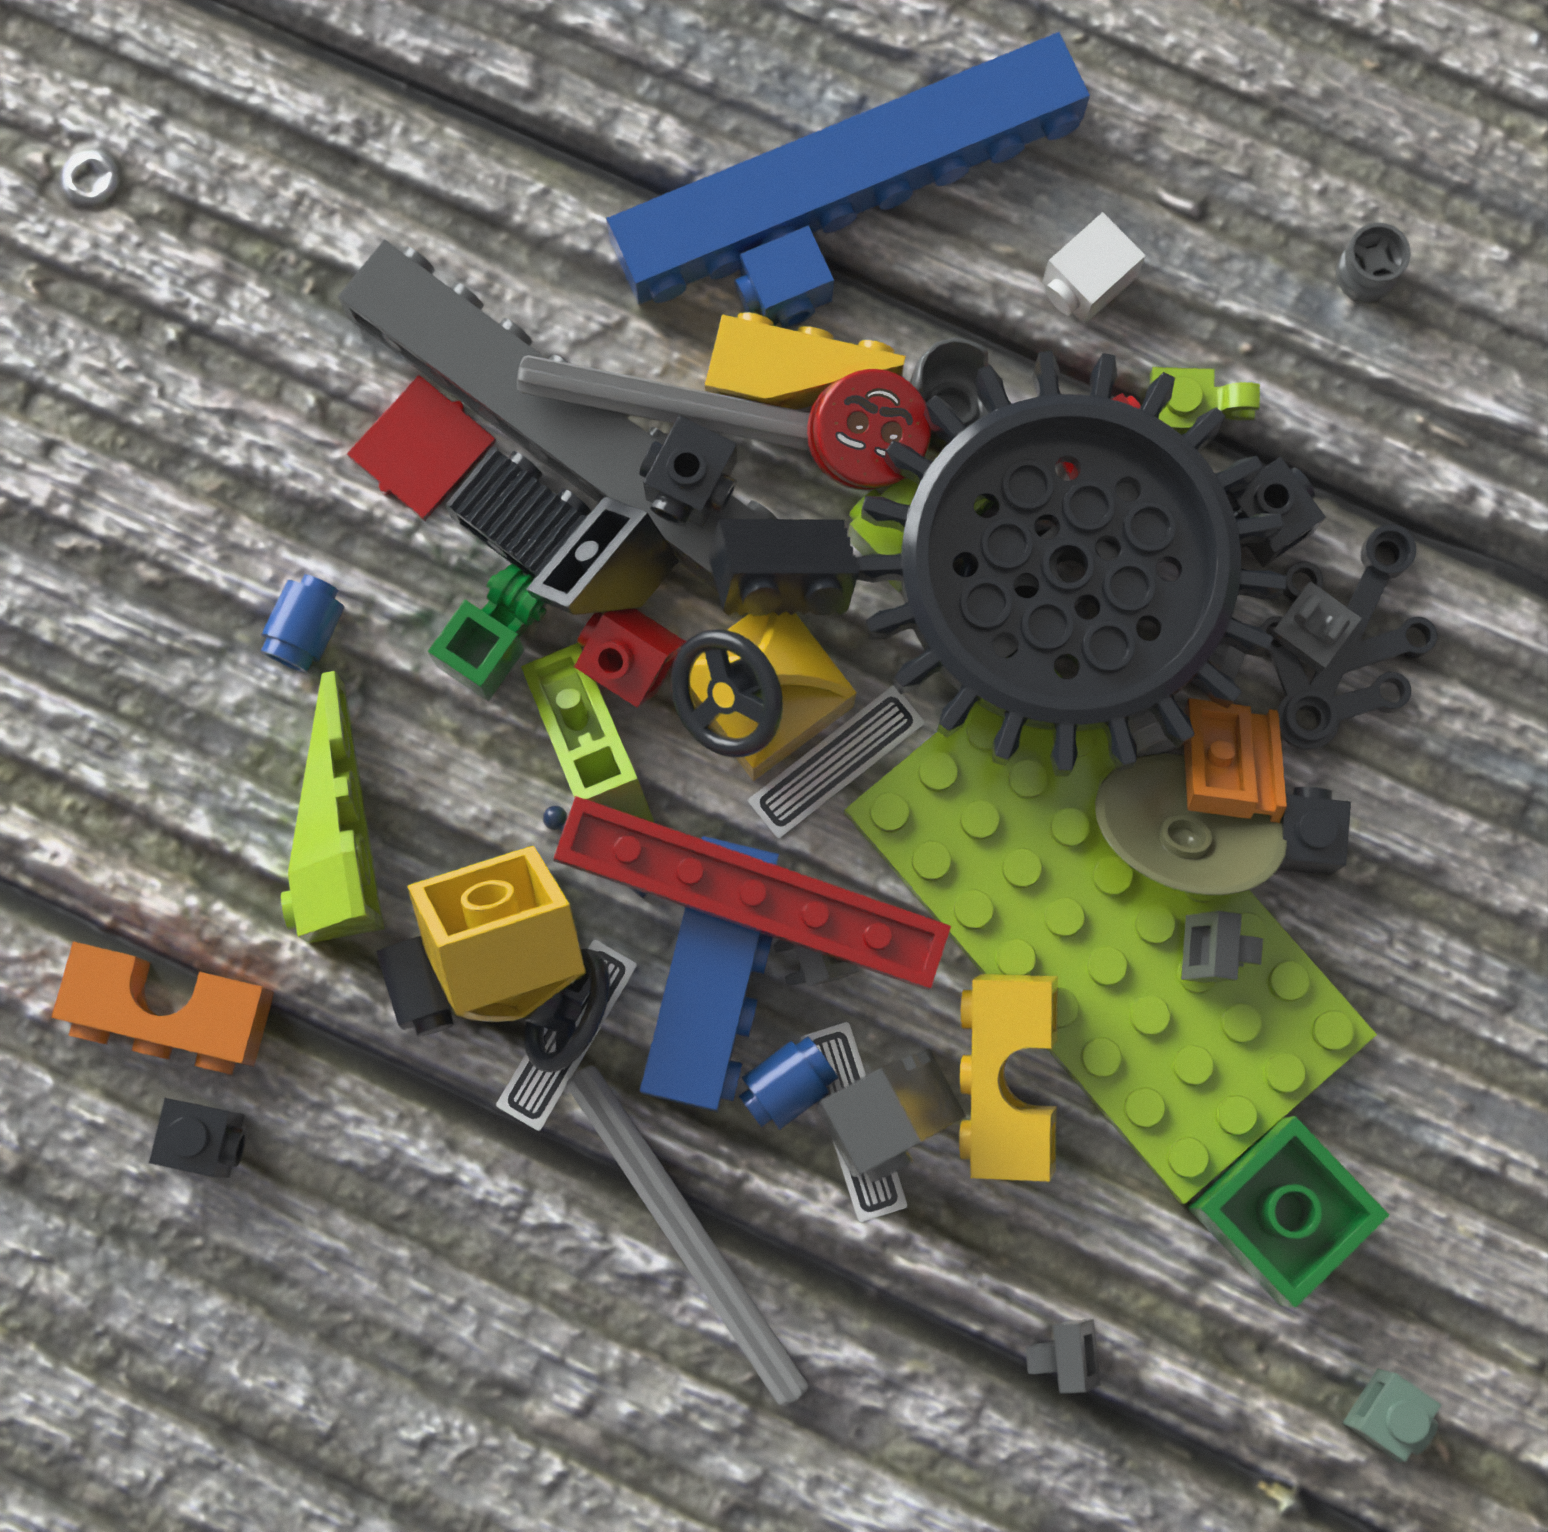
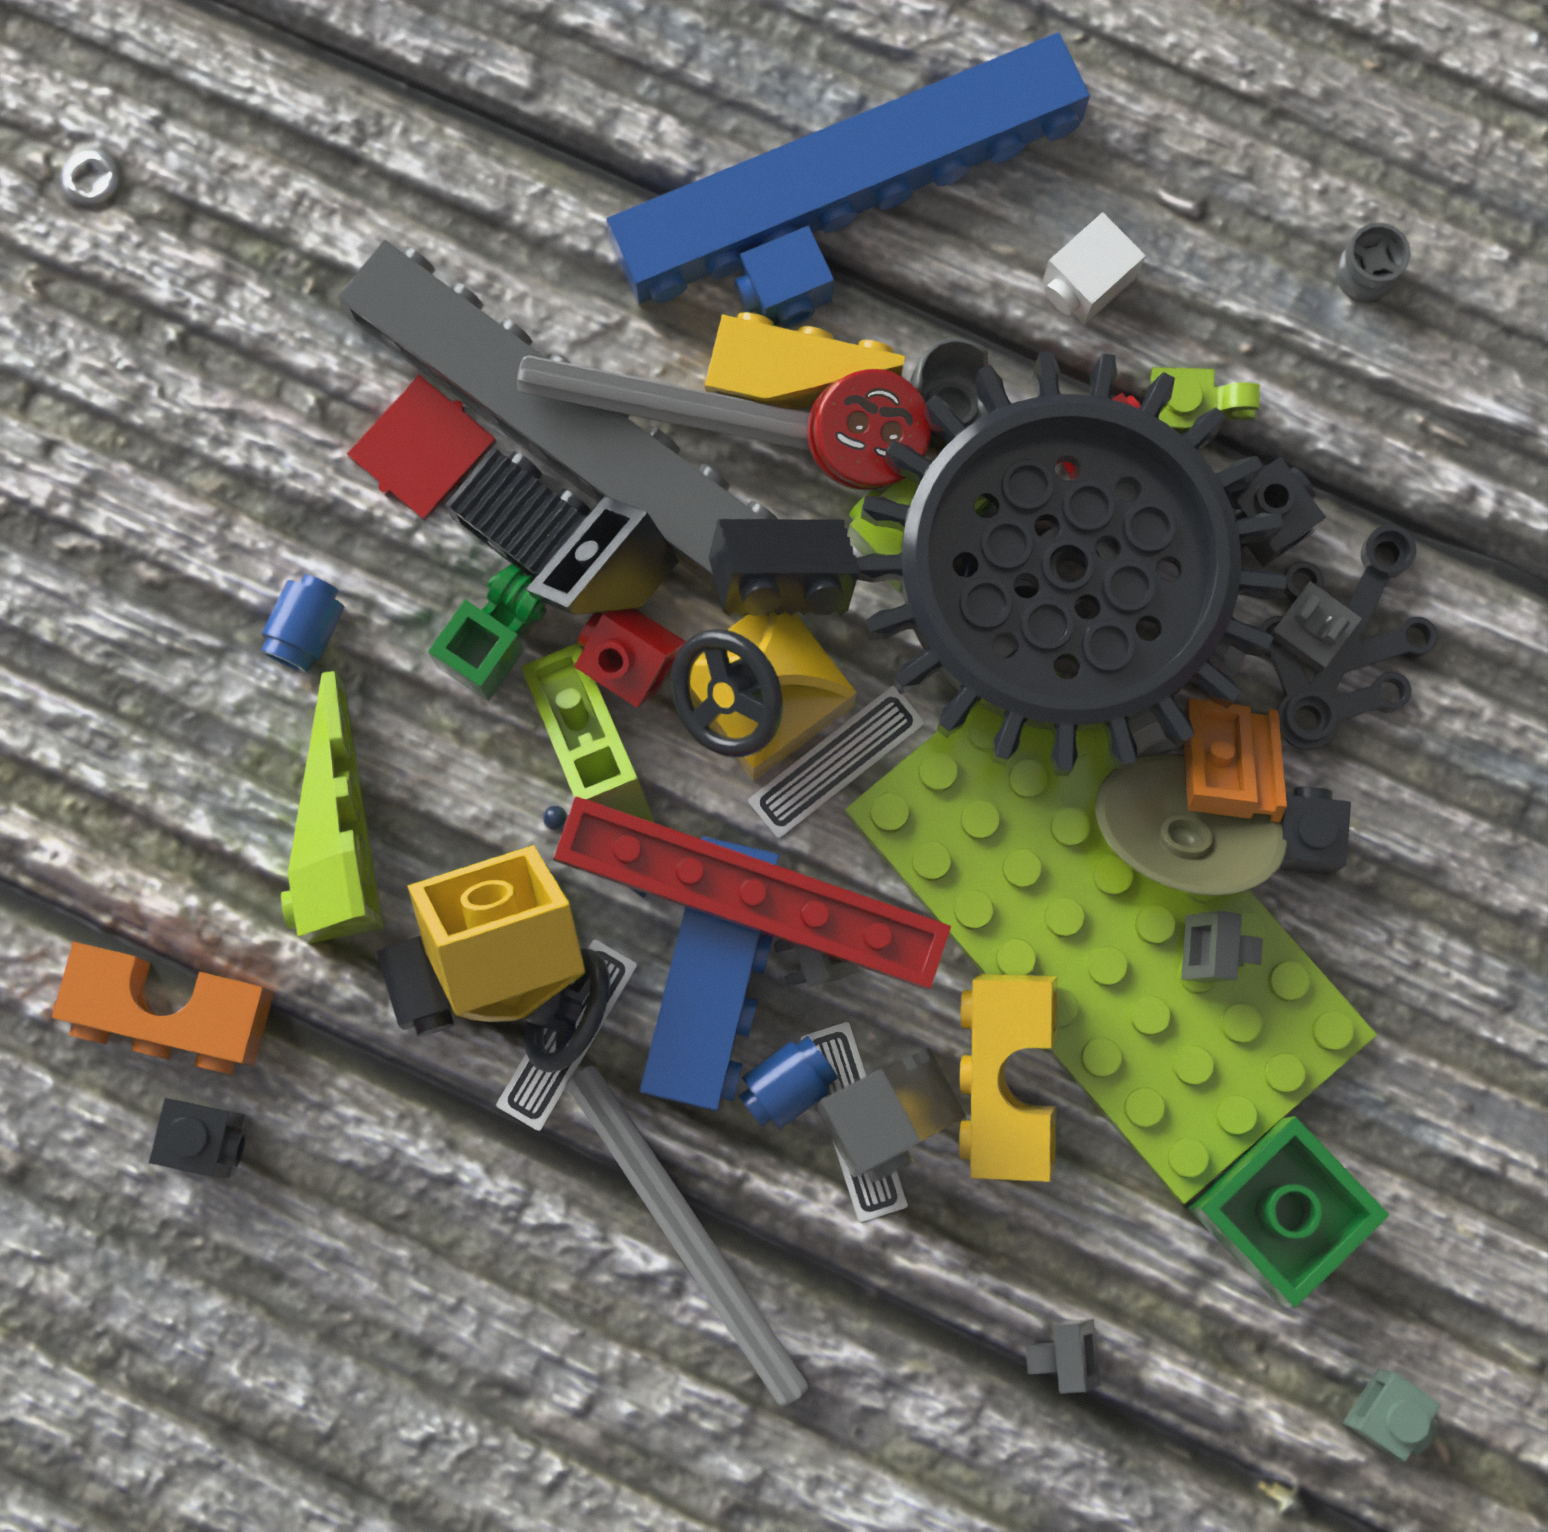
(689, 474): black brick -> none

